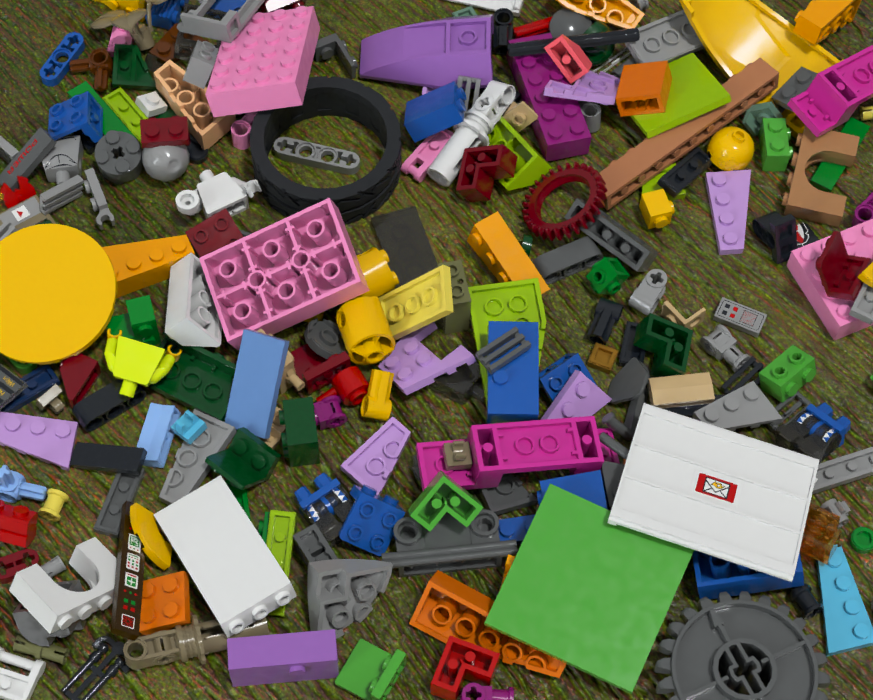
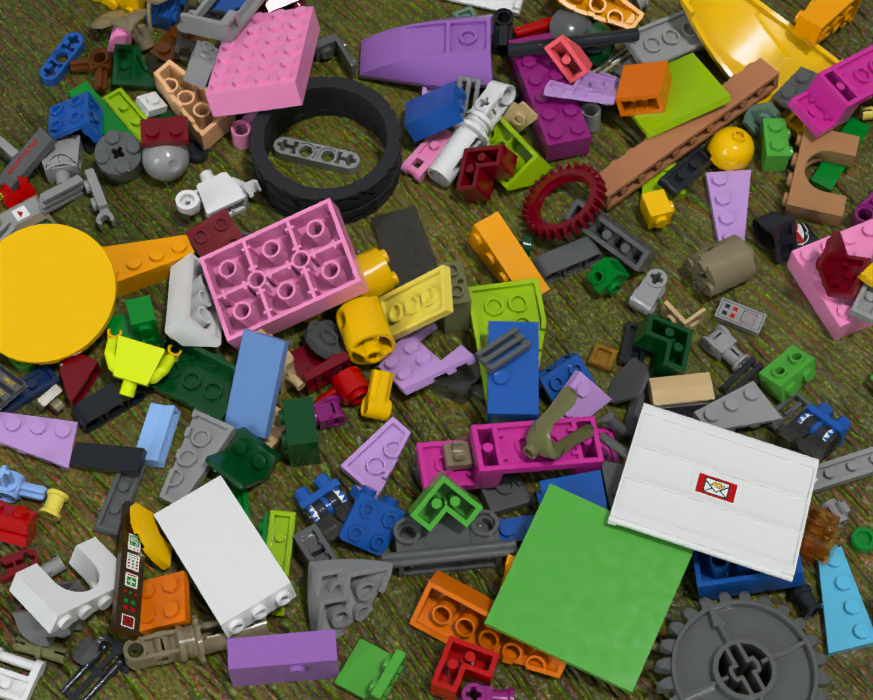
(85, 651): none -> dark grey tile
(189, 427): medium azure tile -> none
(539, 433): none -> olive piece
(605, 317): black piece -> none
(721, 265): none -> dark tan cylinder

